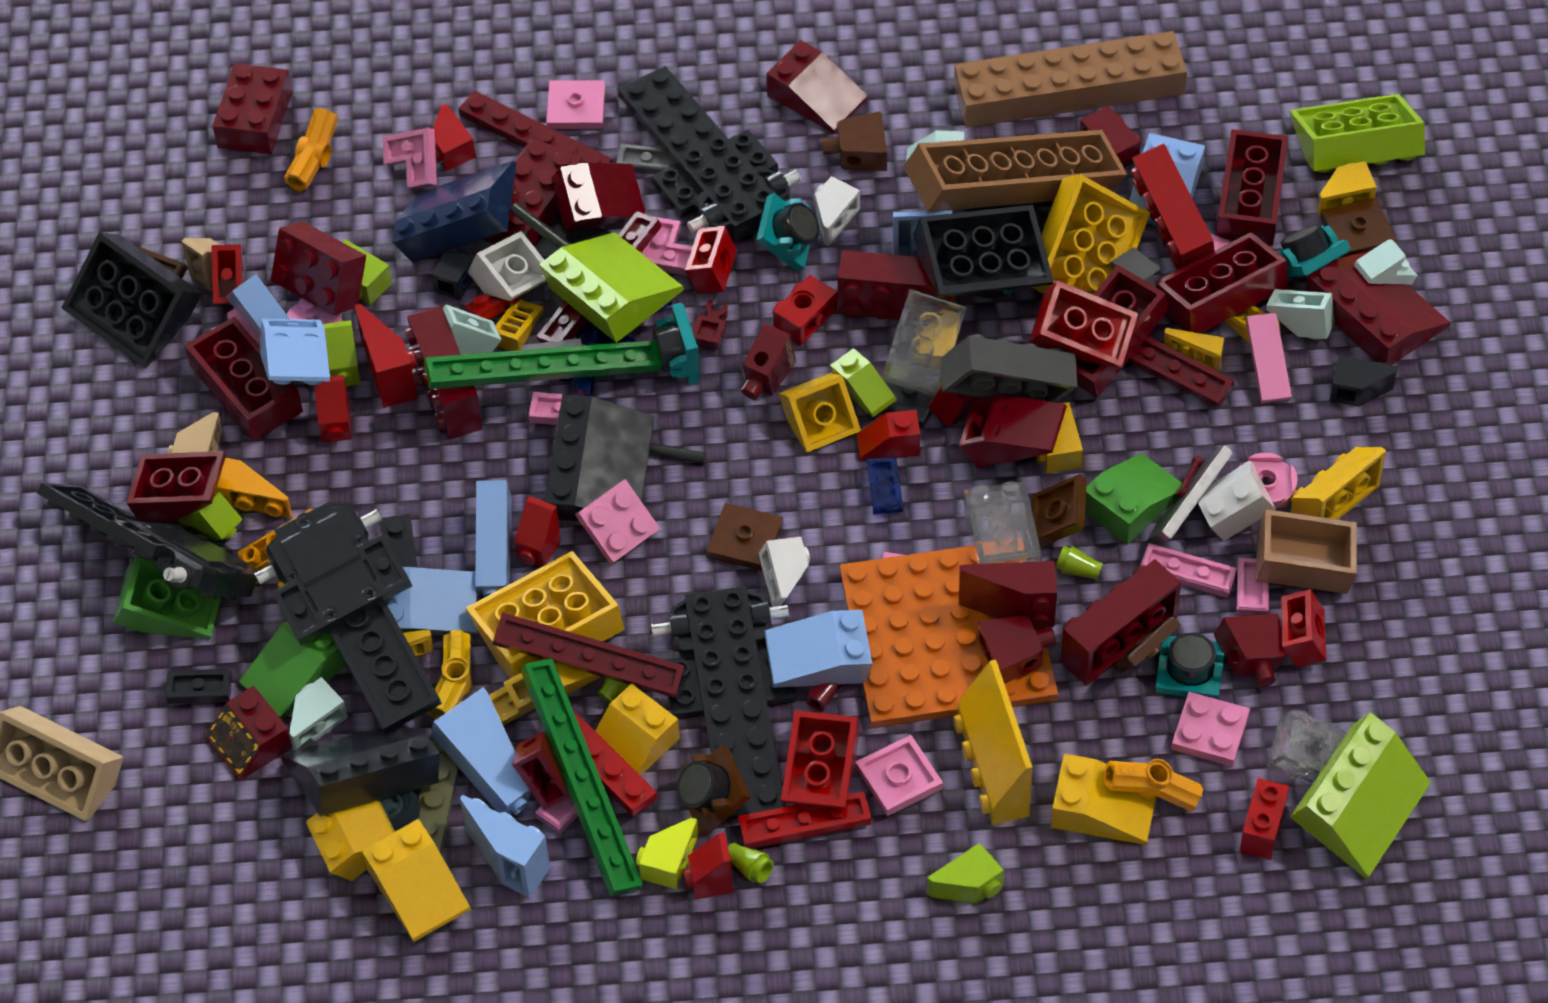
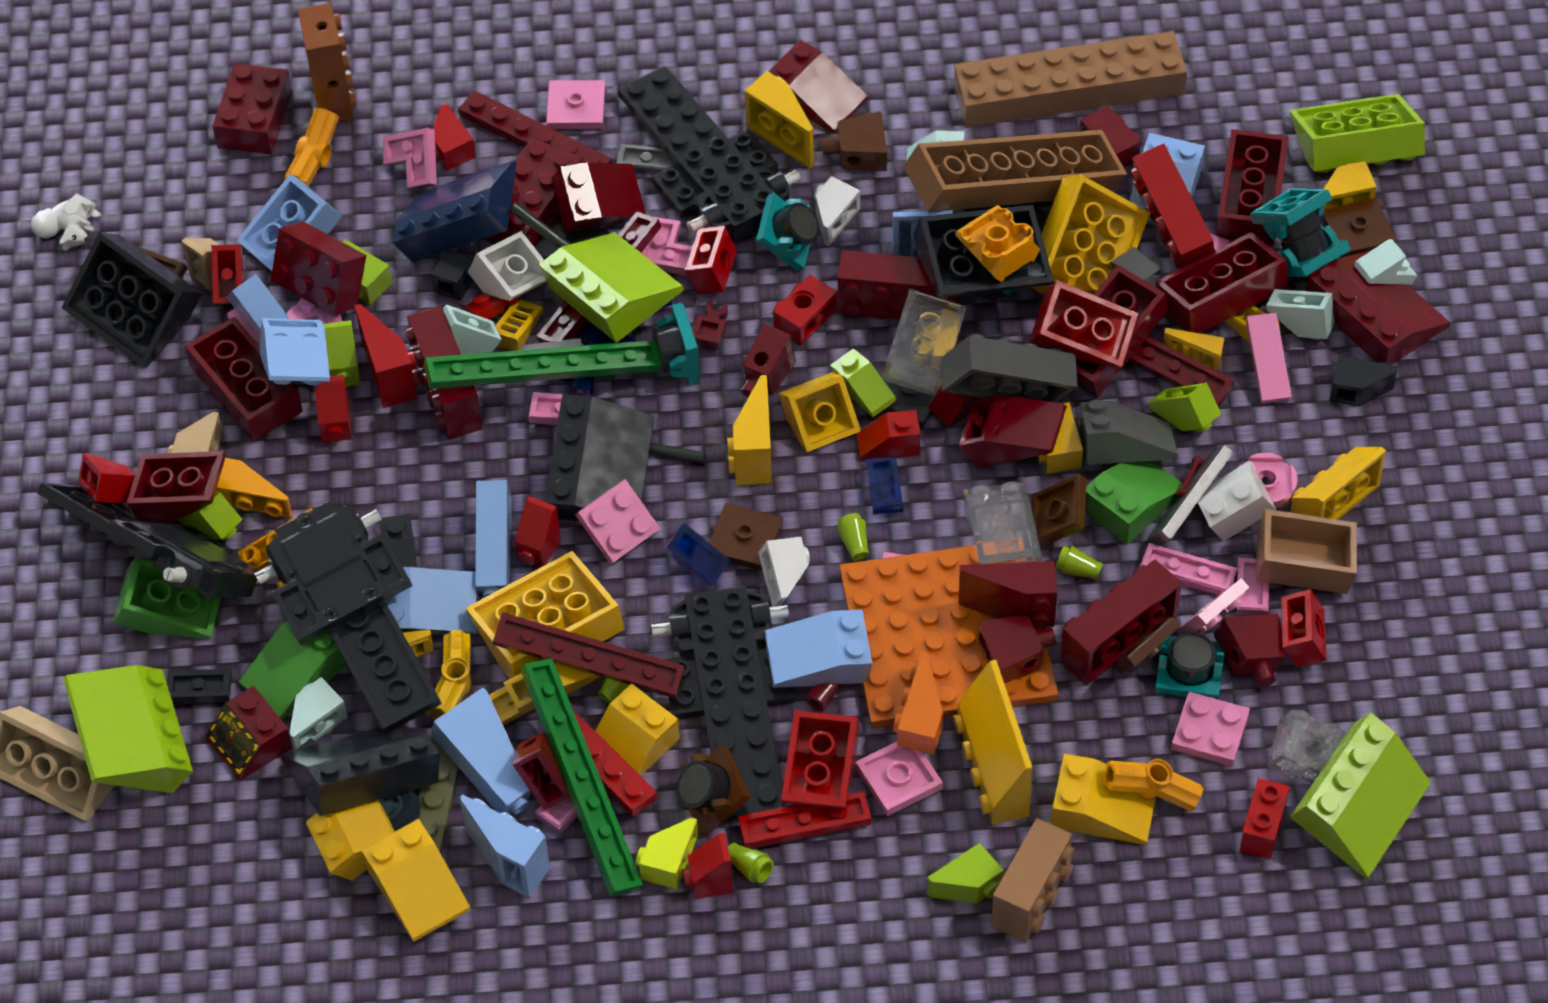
(66, 216): none -> white animal
(105, 479): none -> red slope
(129, 728): none -> lime slope
(288, 205): none -> light blue slope
(327, 61): none -> dark orange brick
(697, 554): none -> clear blue slope
(750, 447): none -> yellow slope
(778, 118): none -> yellow slope
(854, 535): none -> lime cone
(922, 716): none -> orange slope
(999, 242): none -> light orange slope
(1032, 881): none -> medium nougat piece
(1123, 434): none -> dark grey slope
(1187, 407): none -> lime slope
(1215, 609): none -> bright pink plate
(1292, 213): none -> teal piece

